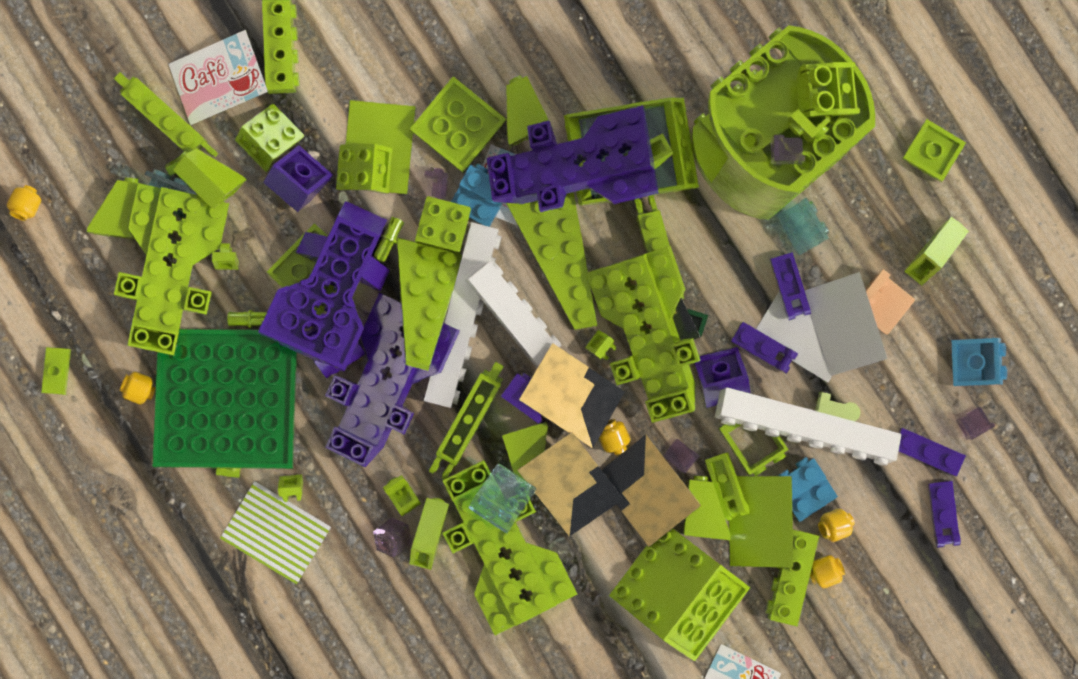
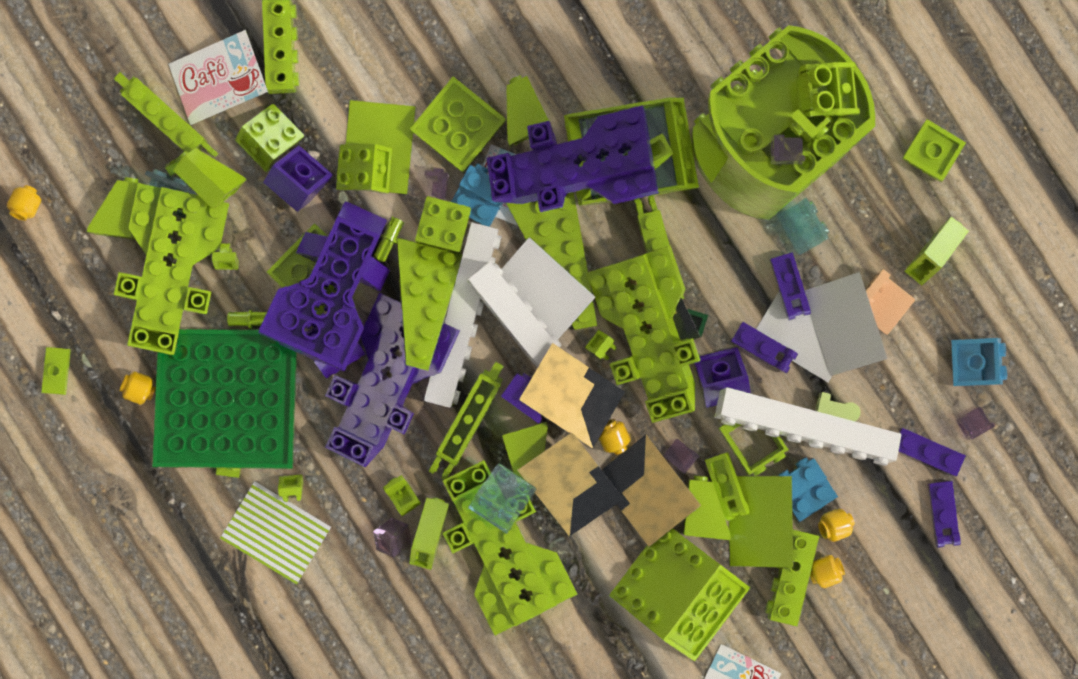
(547, 288): none -> white sticker

